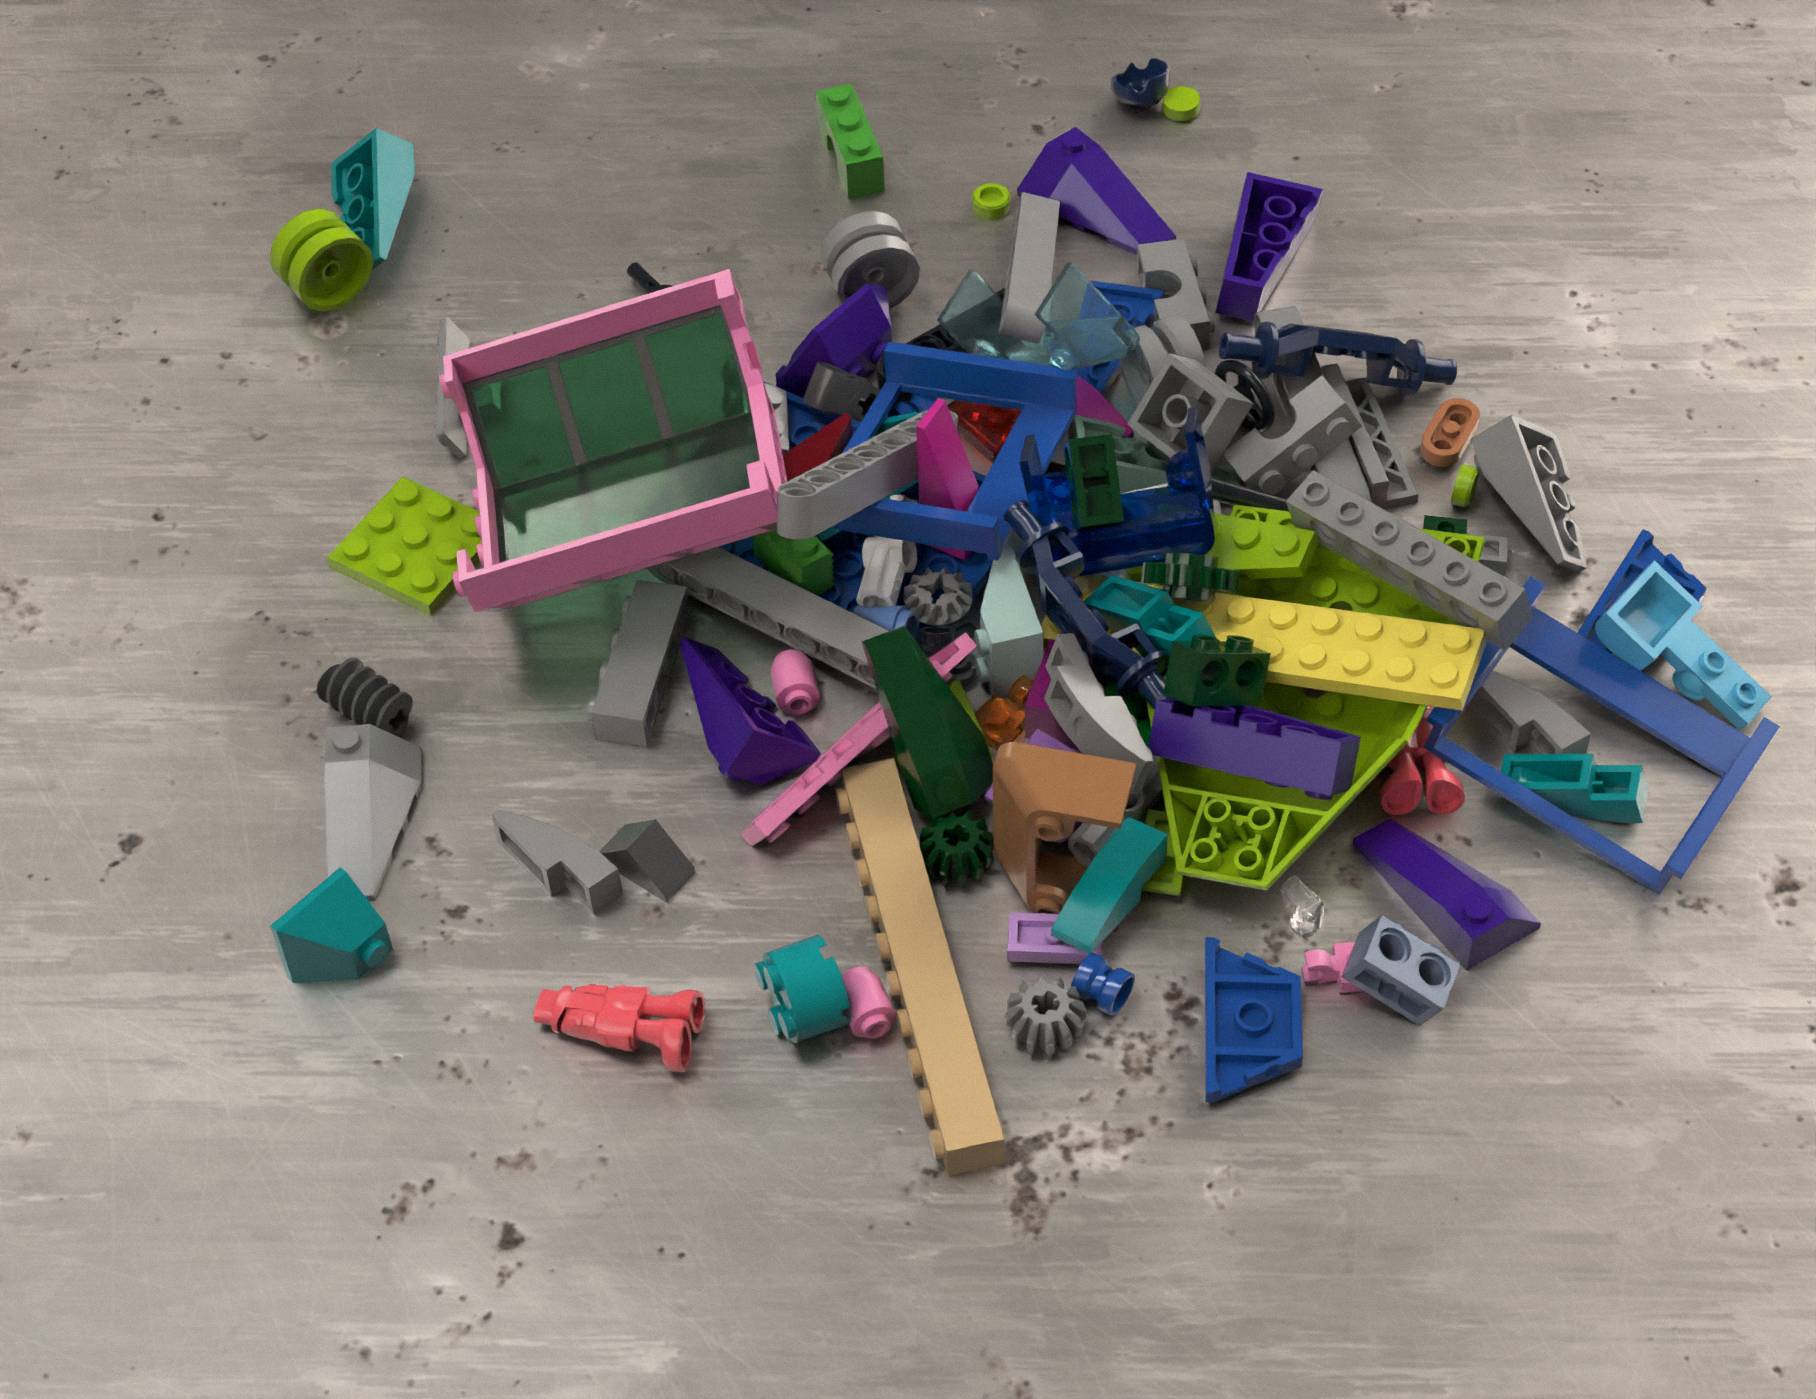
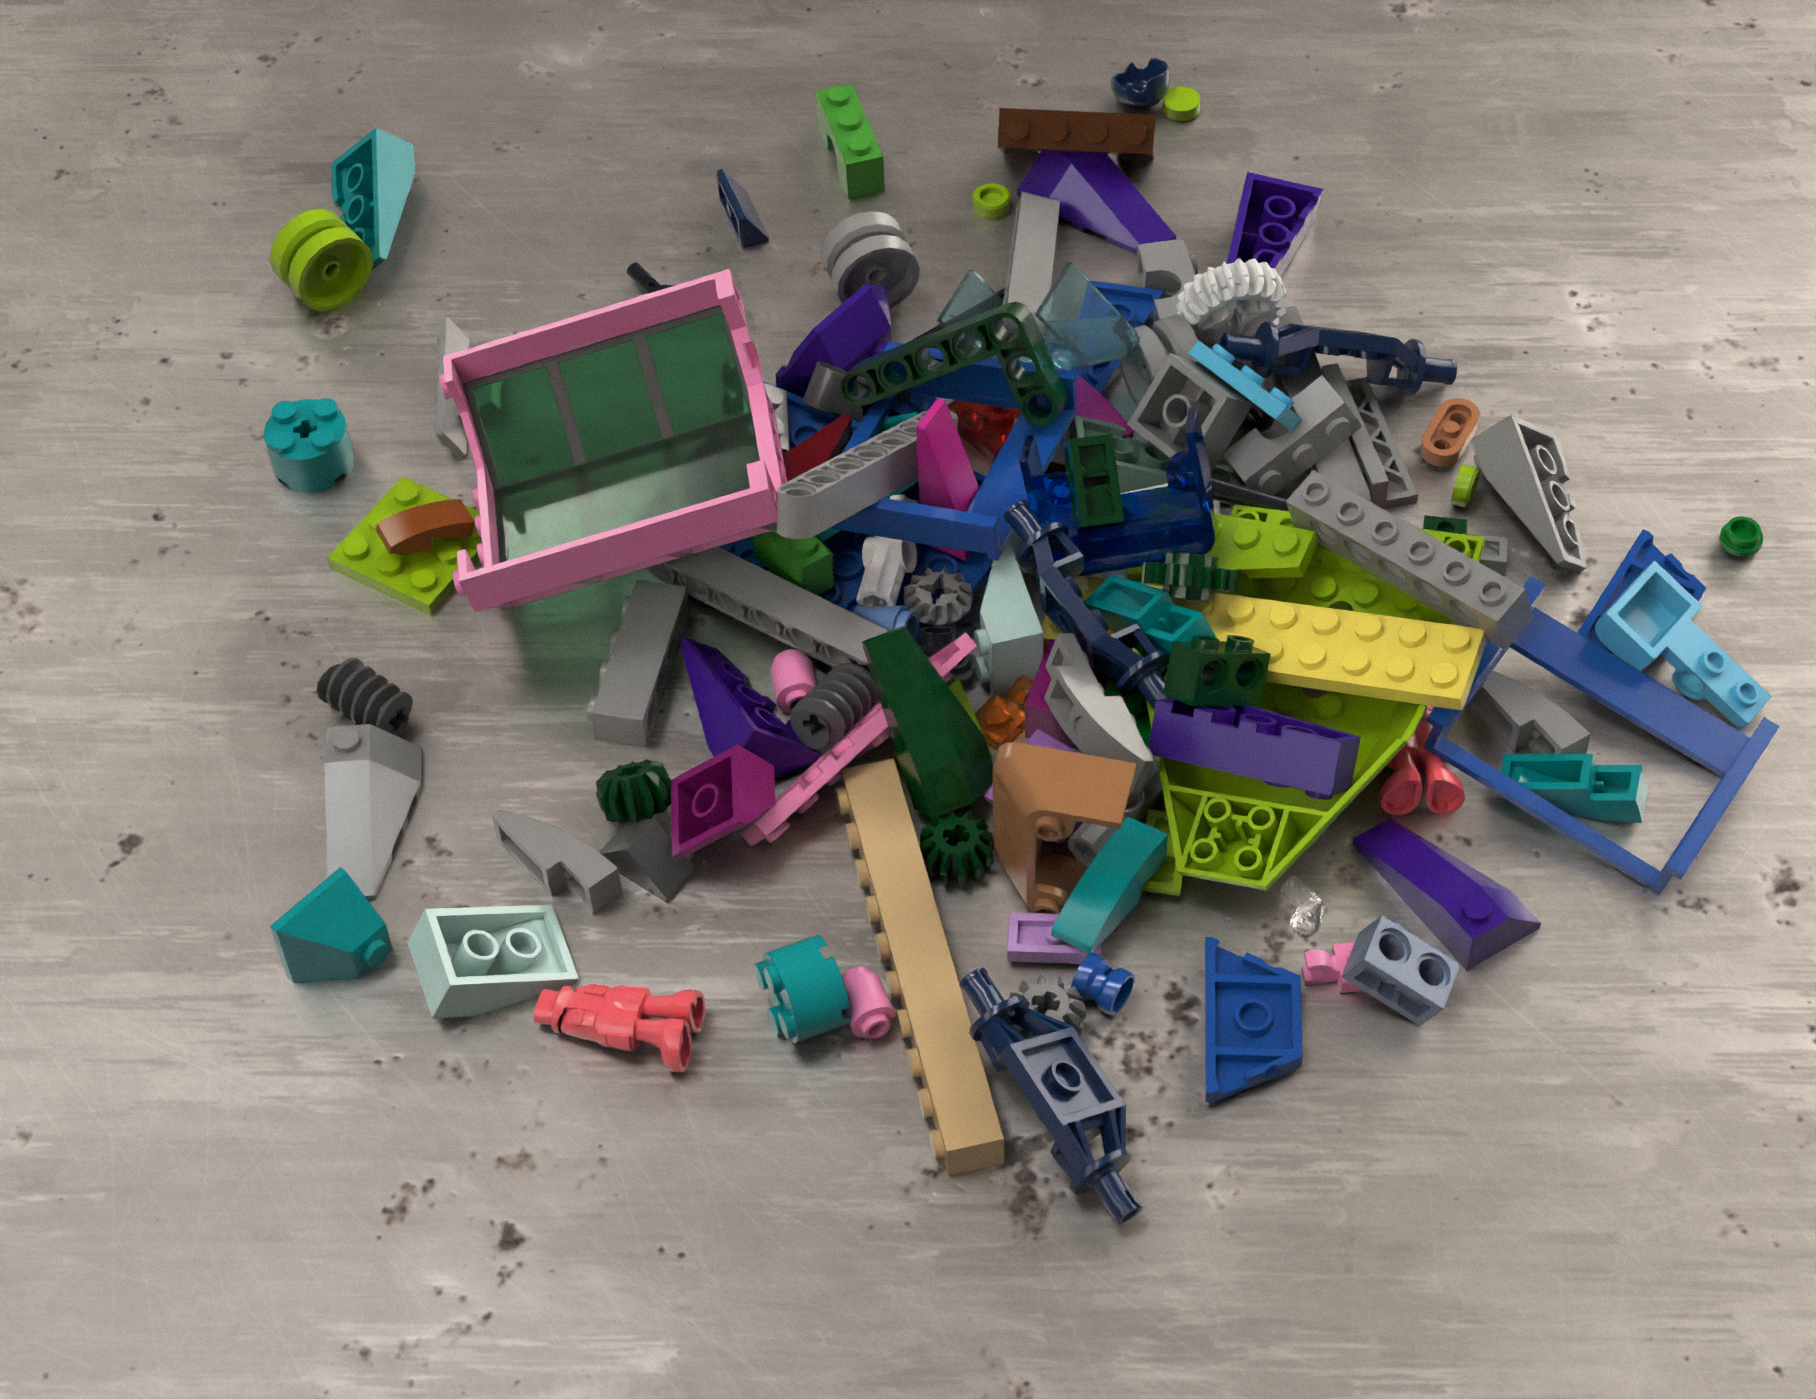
(308, 444): none -> teal brick
(414, 528): none -> dark orange slope
(488, 957): none -> light aqua slope
(634, 791): none -> dark green gear
(719, 798): none -> magenta slope
(740, 211): none -> dark blue slope
(834, 706): none -> dark grey piece
(959, 354): none -> dark green beam
(1063, 1088): none -> dark blue plate
(1077, 131): none -> reddish brown arch
(1232, 300): none -> white gear
(1247, 383): none -> medium azure plate
(1741, 536): none -> green plate

